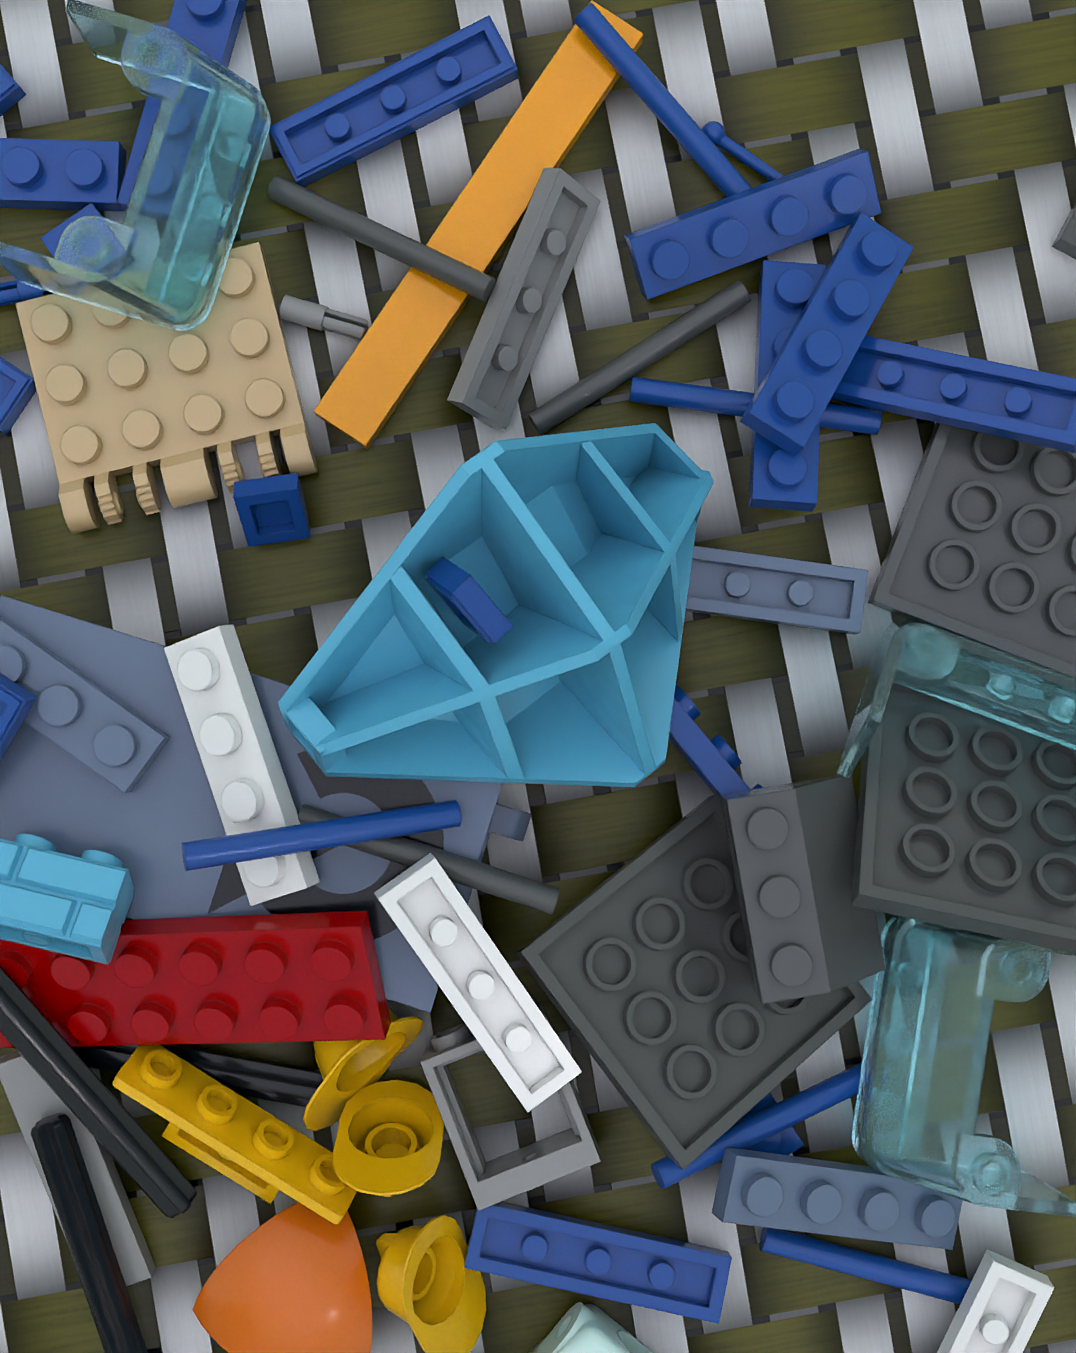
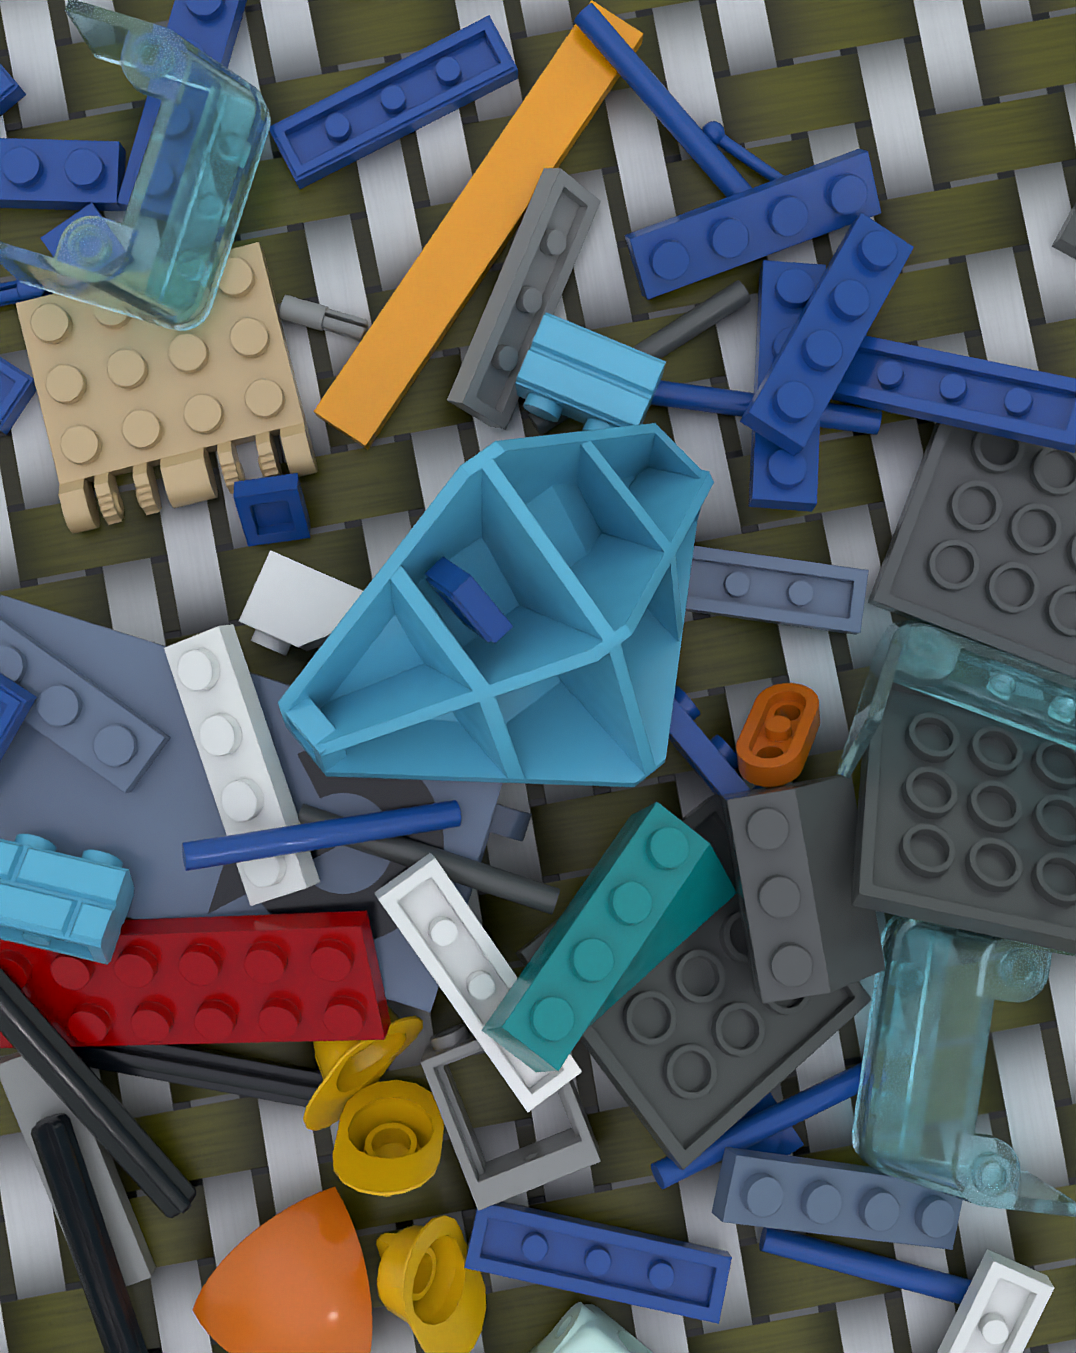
(233, 1133): yellow bracket -> none
(295, 605): none -> white slope
(381, 238): dark grey bar -> none
(586, 377): none -> medium azure brick
(623, 921): none -> teal wedge
(778, 734): none -> orange plate

